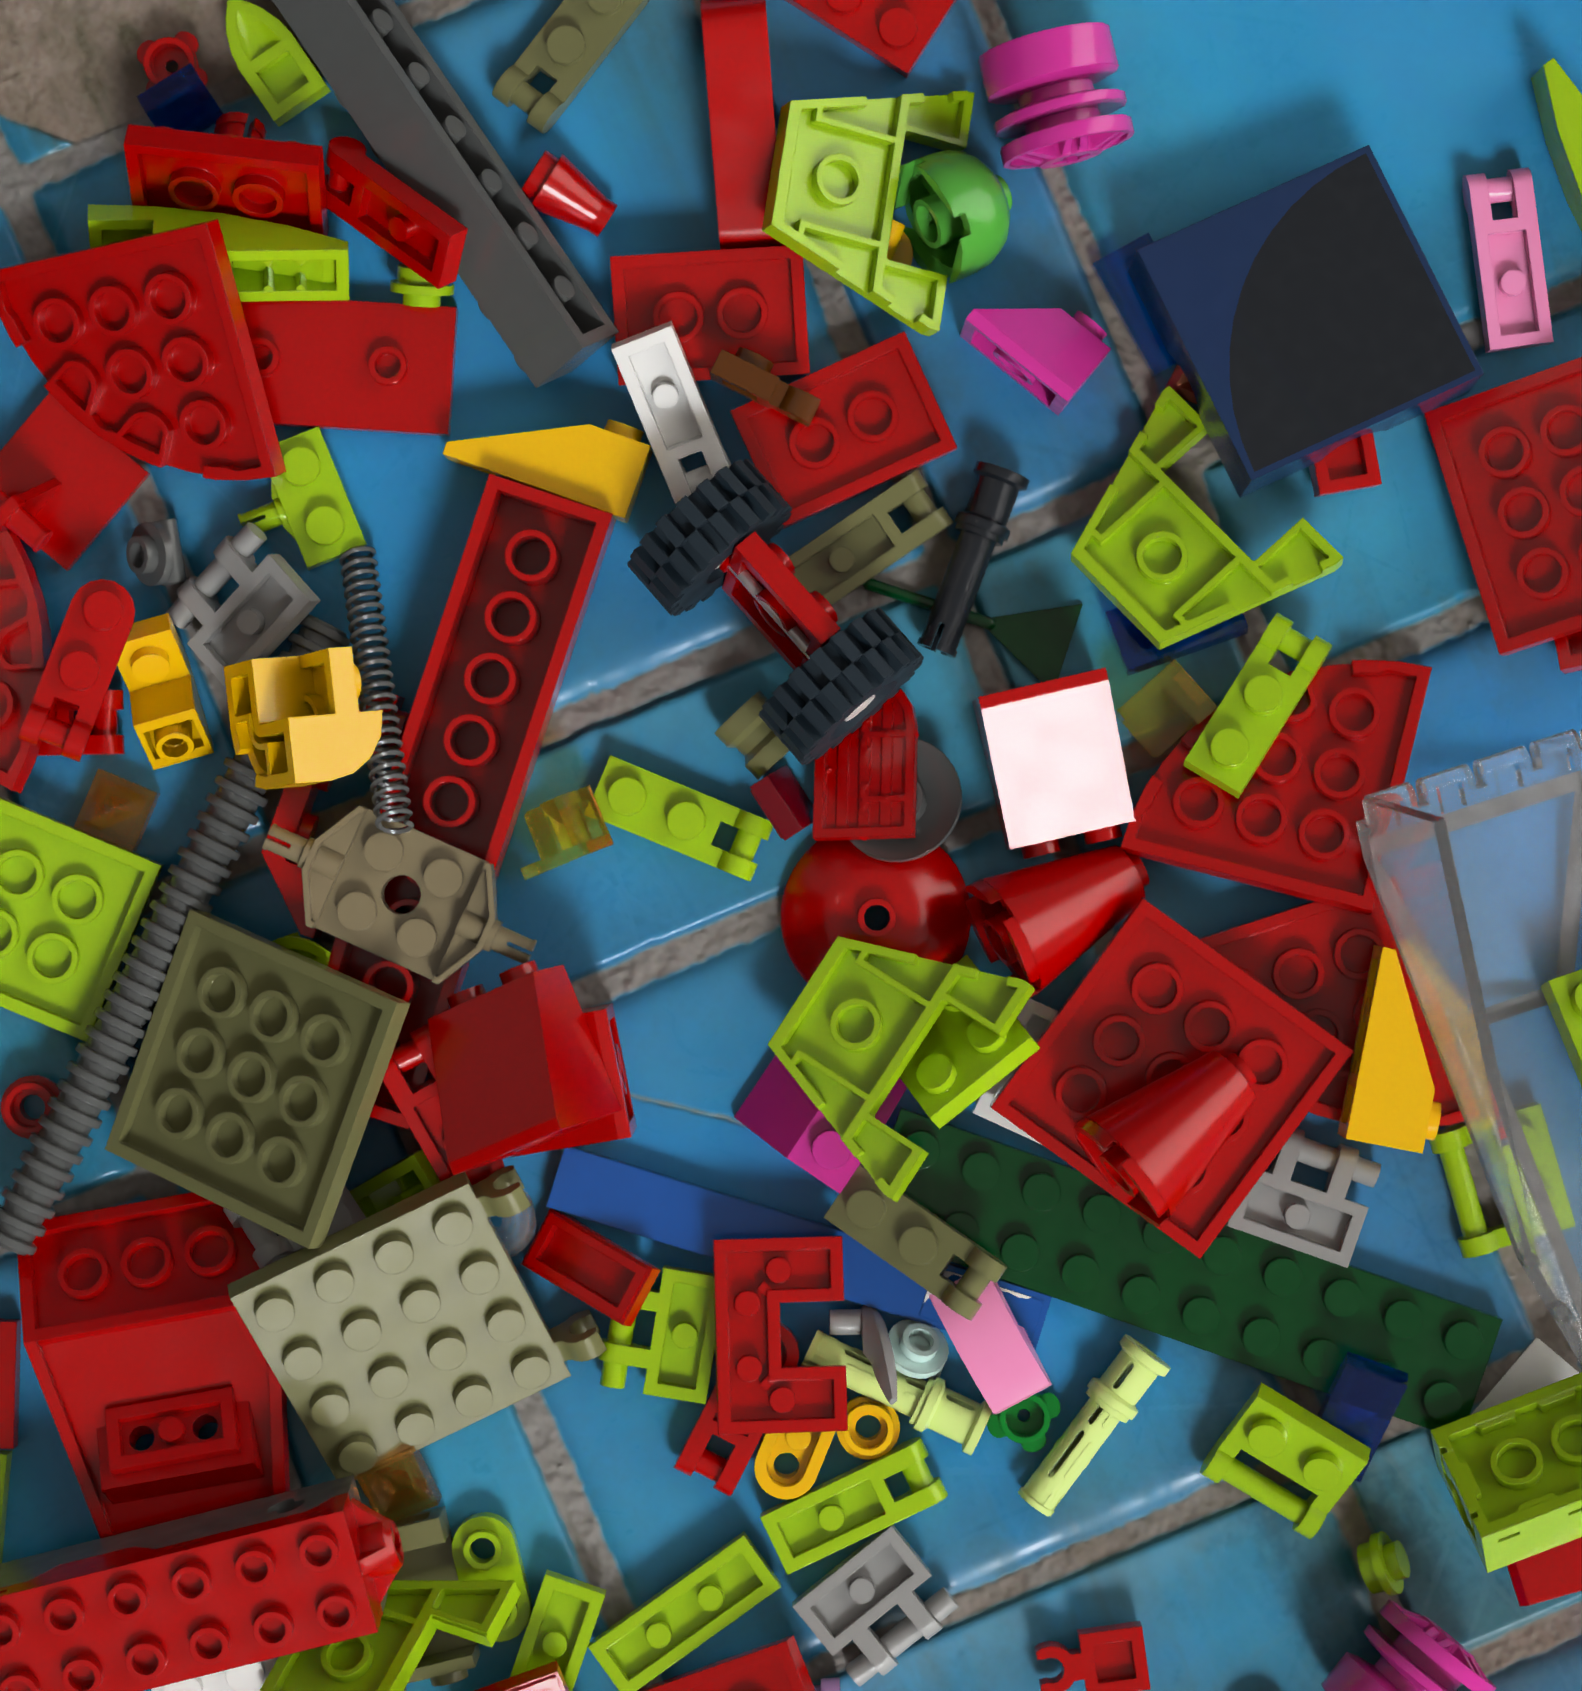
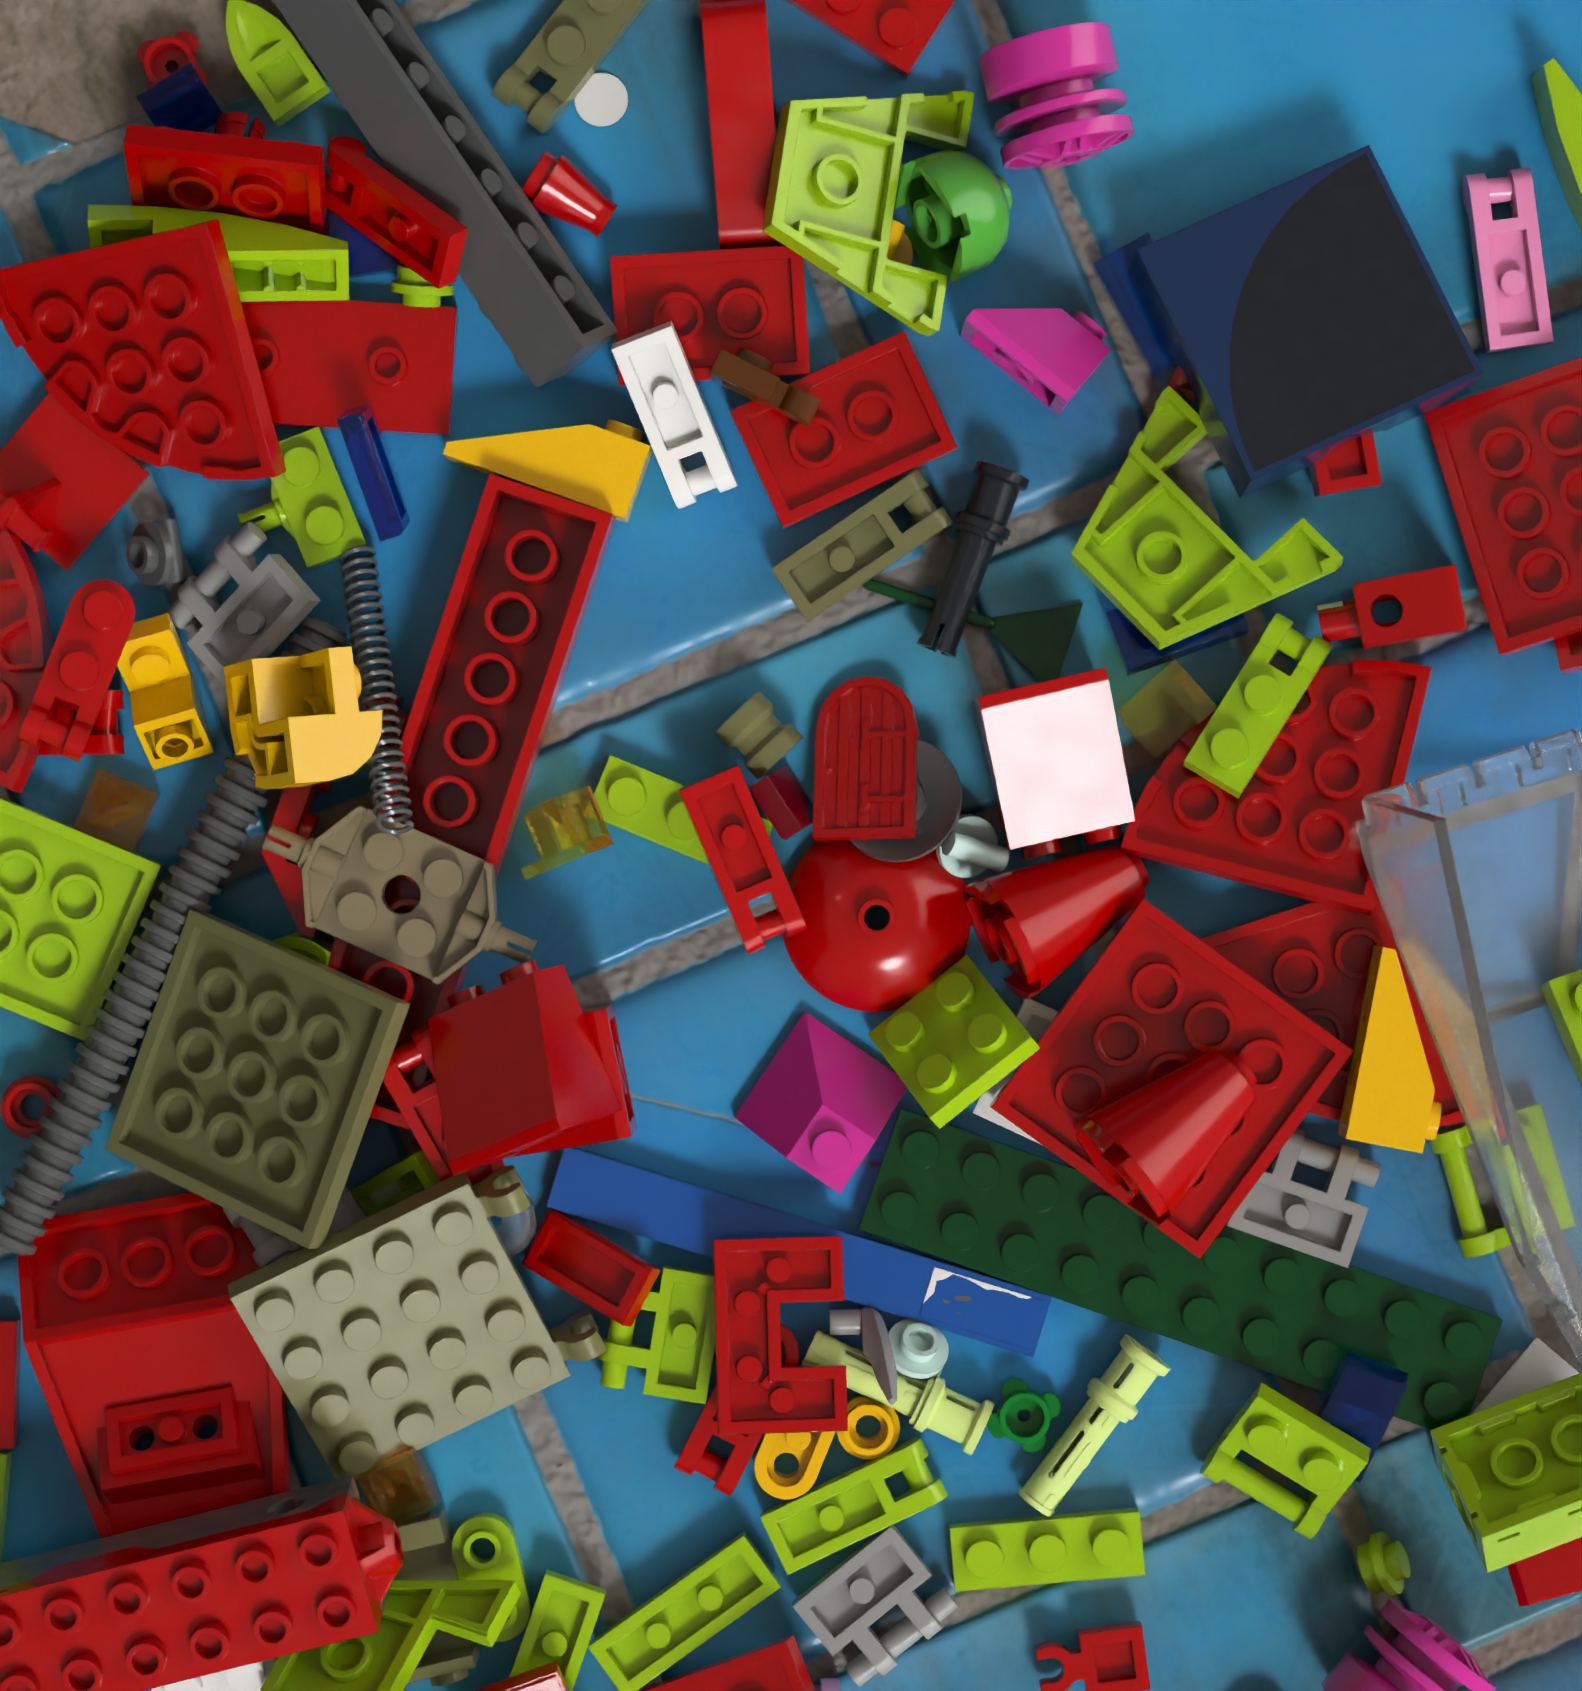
(364, 255): none -> clear blue tile
(374, 471): none -> clear blue tile
(602, 100): none -> white sticker
(724, 540): black plate -> none
(741, 856): none -> red plate
(861, 1029): lime wing -> none
(914, 1242): olive plate -> none
(972, 848): none -> light aqua plate
(995, 1350): bright pink slope -> none
(1046, 1549): none -> lime plate
(1429, 609): none -> red torso

